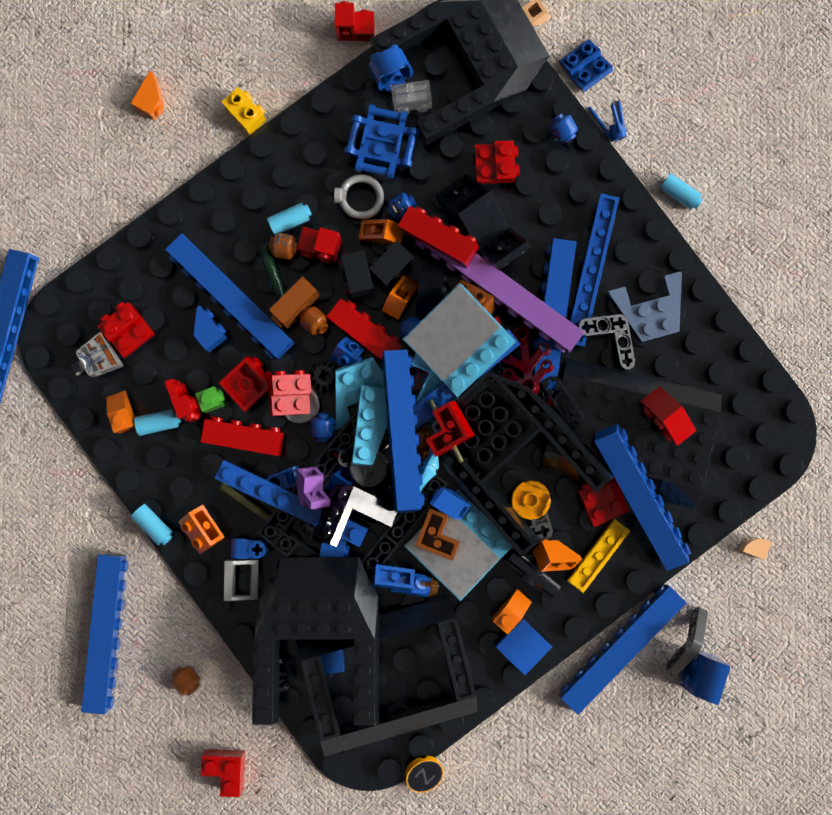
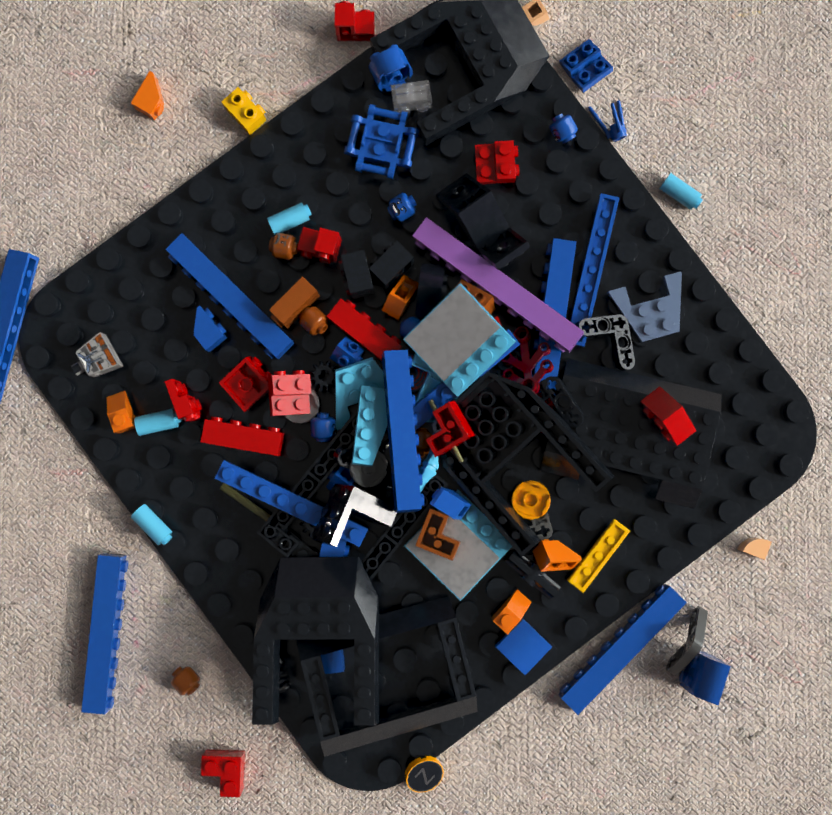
(125, 329): red plate -> none
(201, 529): orange brick -> none
(210, 399): bright green brick -> none
(230, 577): light grey tile -> none
(245, 548): blue piece -> none
(276, 282): clear green pin -> none
(286, 478): blue piece -> none
(311, 488): medium lavender brick -> none
(340, 196): light grey piece -> none
(380, 231): orange slope -> none
(404, 581): blue plate -> none
(439, 236): red brick -> none
(604, 503): red plate -> none
(642, 497): blue brick -> none

